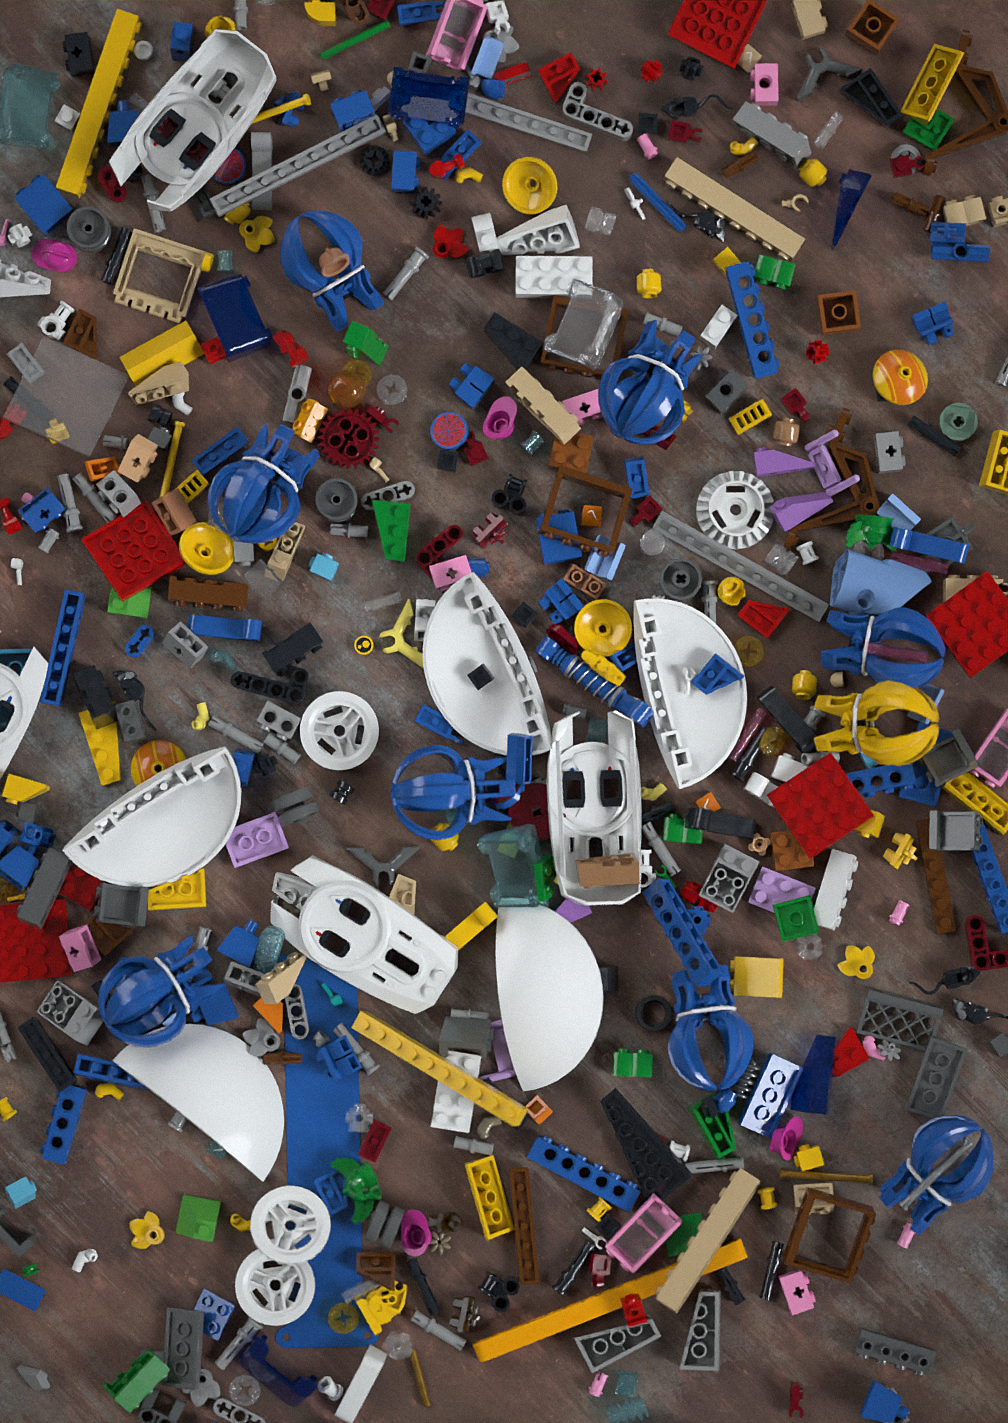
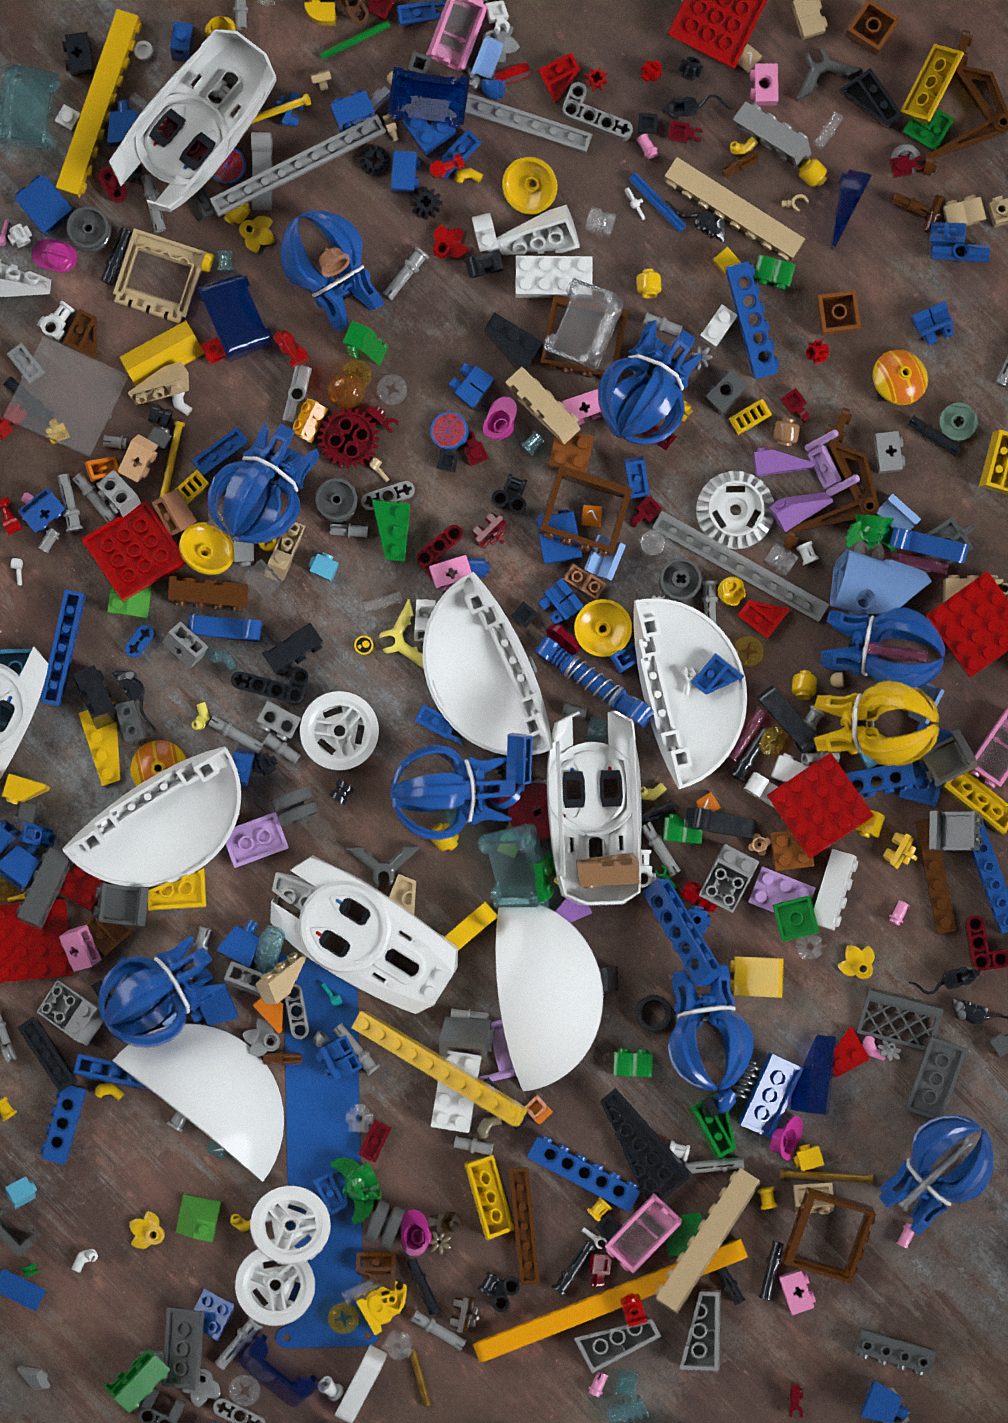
(480, 676): black plate -> none
(603, 667): yellow hinge -> none

